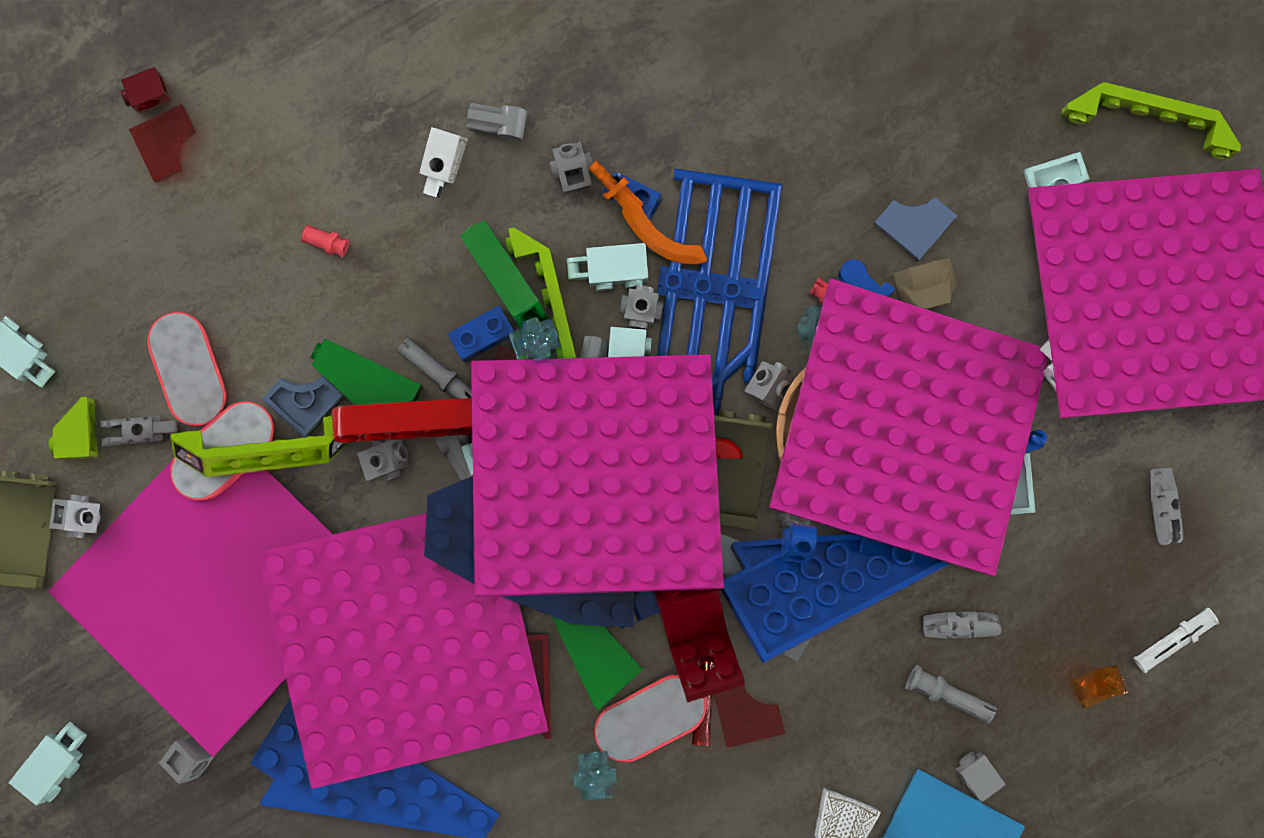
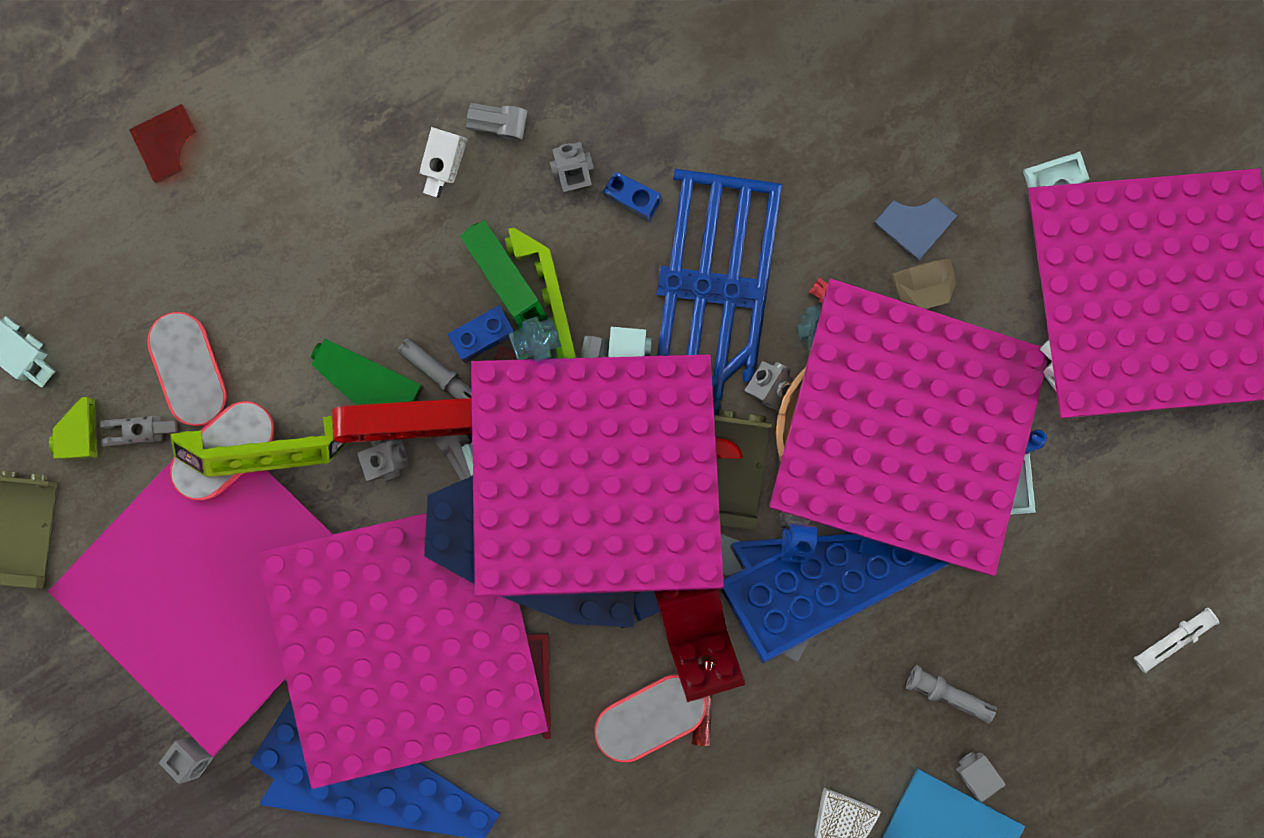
(49, 765): light aqua brick -> none
(75, 516): light grey brick -> none
(145, 90): dark red brick -> none
(303, 404): sand blue tile -> none
(329, 242): coral pin -> none
(594, 776): clear light blue brick -> none
(598, 659): green slope -> none
(611, 266): light aqua brick -> none
(635, 317): light grey brick -> none
(642, 225): orange sword -> none
(745, 718): clear red tile -> none
(855, 274): blue leg -> none
(961, 625): light grey hinge -> none
(1099, 685): clear orange bracket -> none
(1166, 506): light grey hinge -> none
(1219, 137): lime slope -> none

